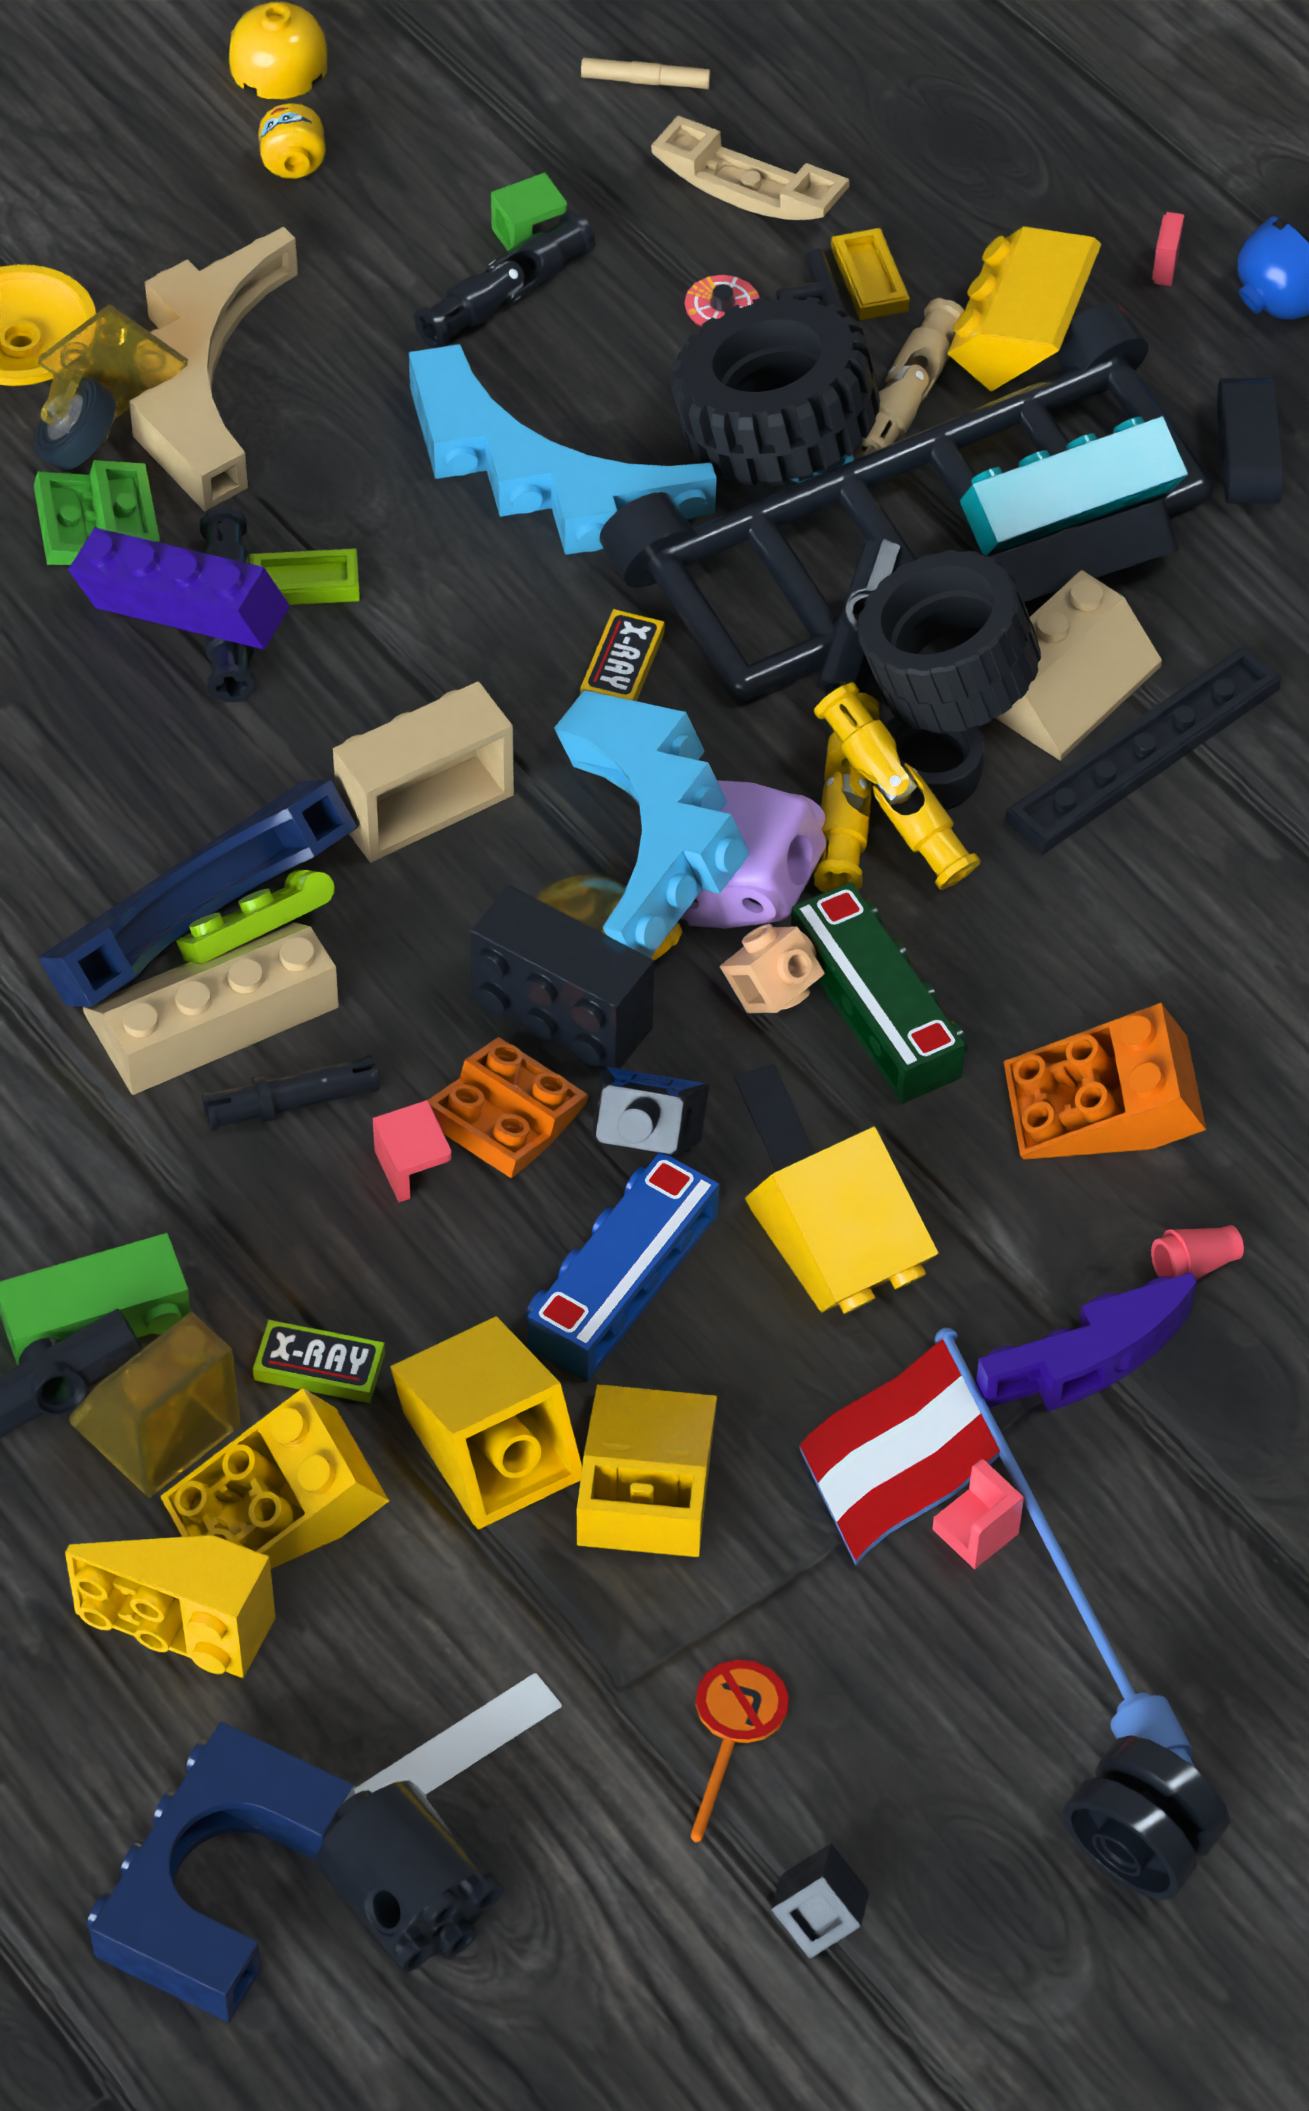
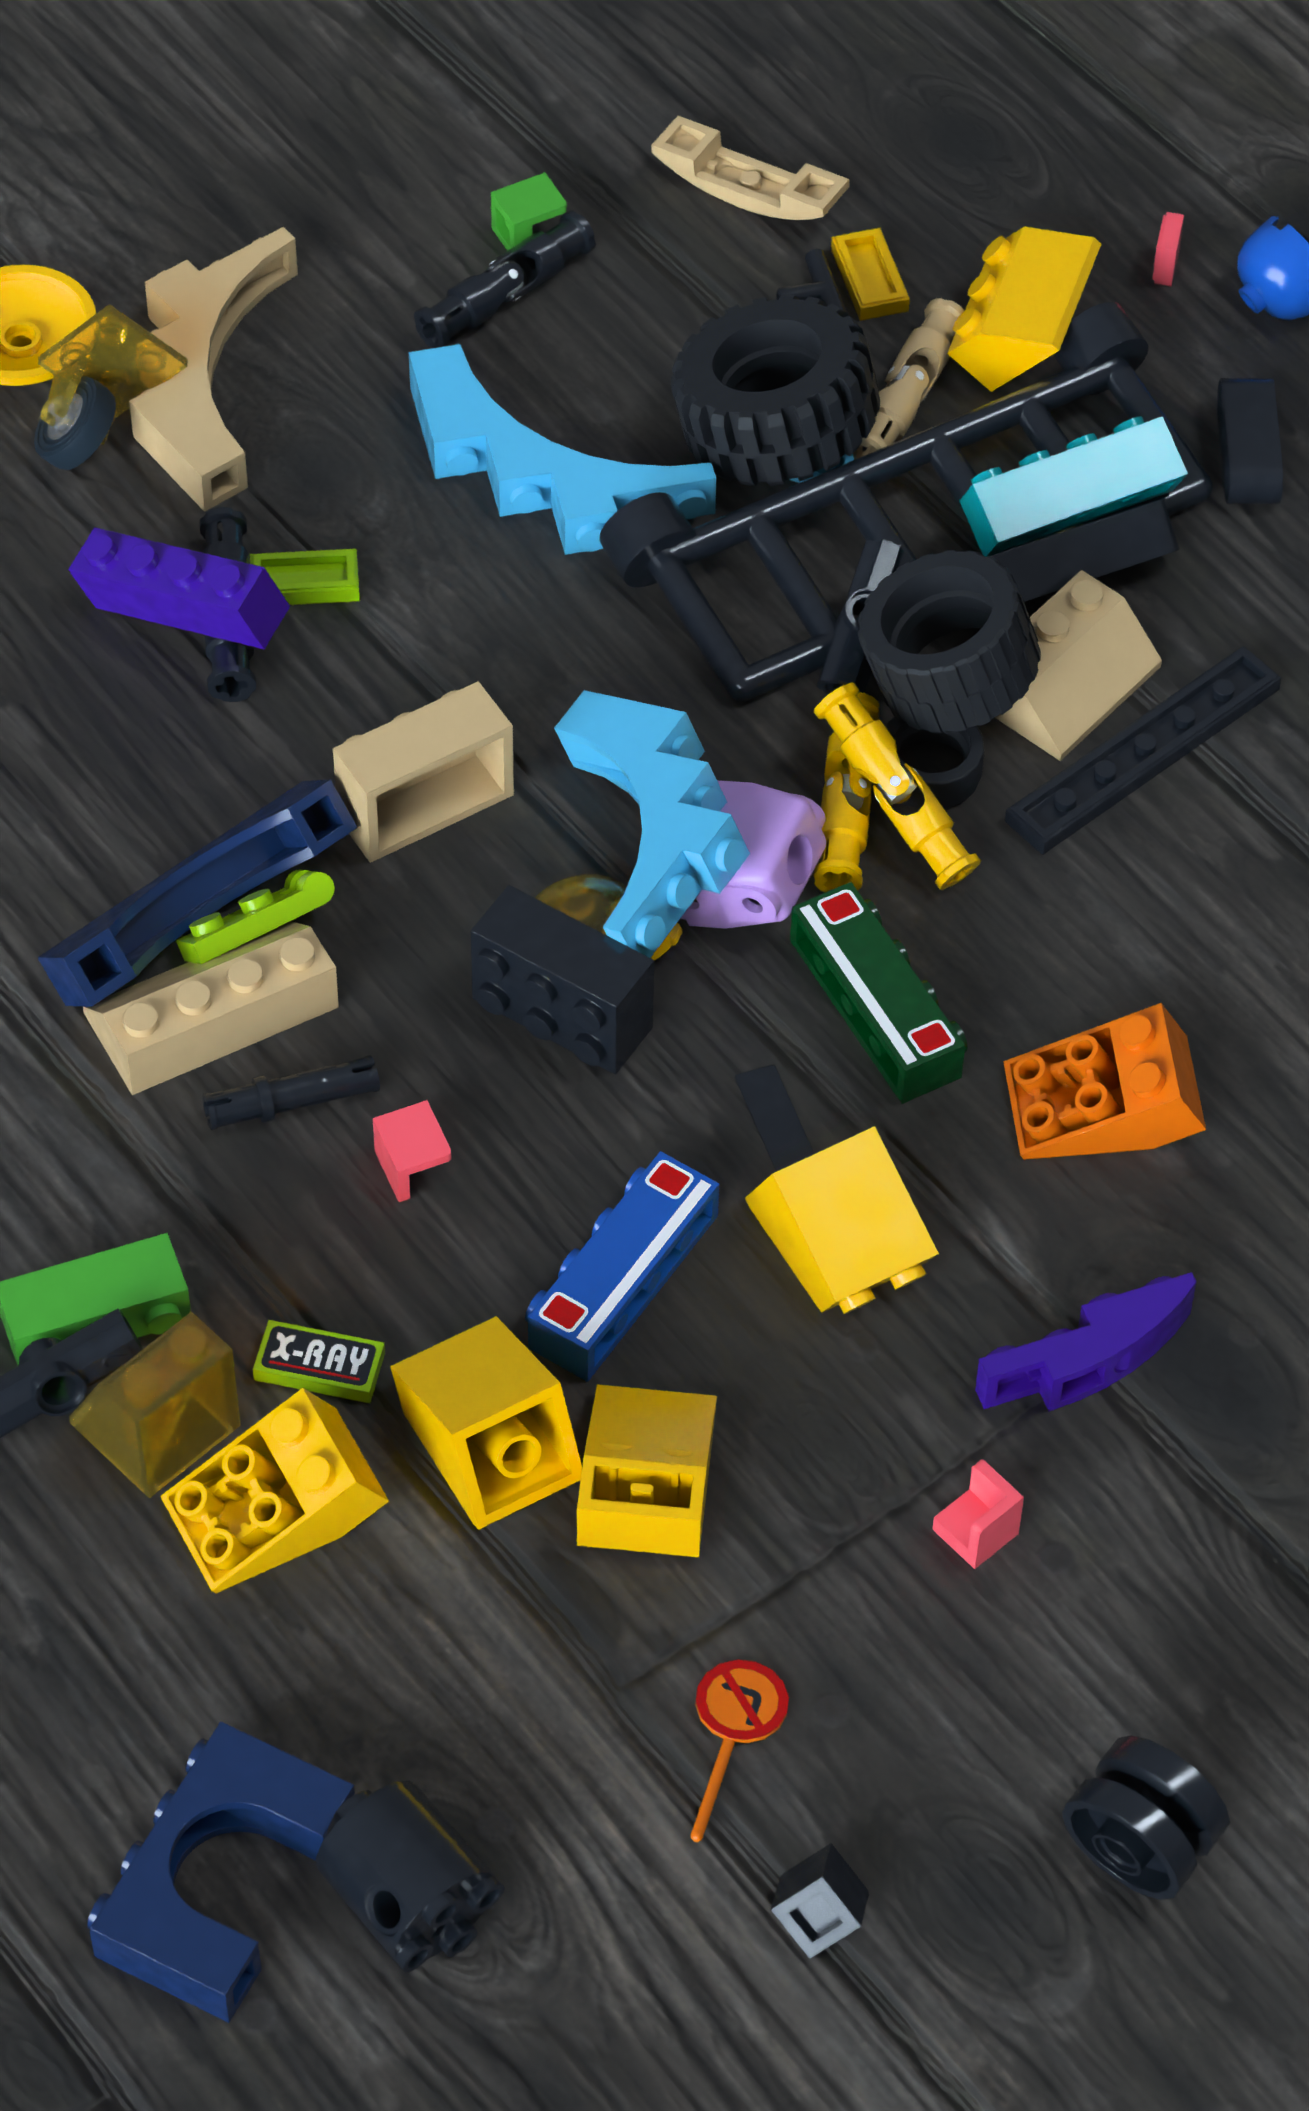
(110, 498): bright green slope -> none
(178, 1596): yellow slope -> none
(278, 50): yellow cylinder -> none
(290, 136): yellow head -> none
(471, 1738): white sticker -> none
(506, 1107): orange slope -> none
(624, 655): tile -> none
(645, 73): tan piece -> none
(649, 1111): torso -> none
(716, 294): piece -> none
(773, 969): light nougat brick -> none
(916, 1448): flag -> none
(1195, 1250): coral cone -> none

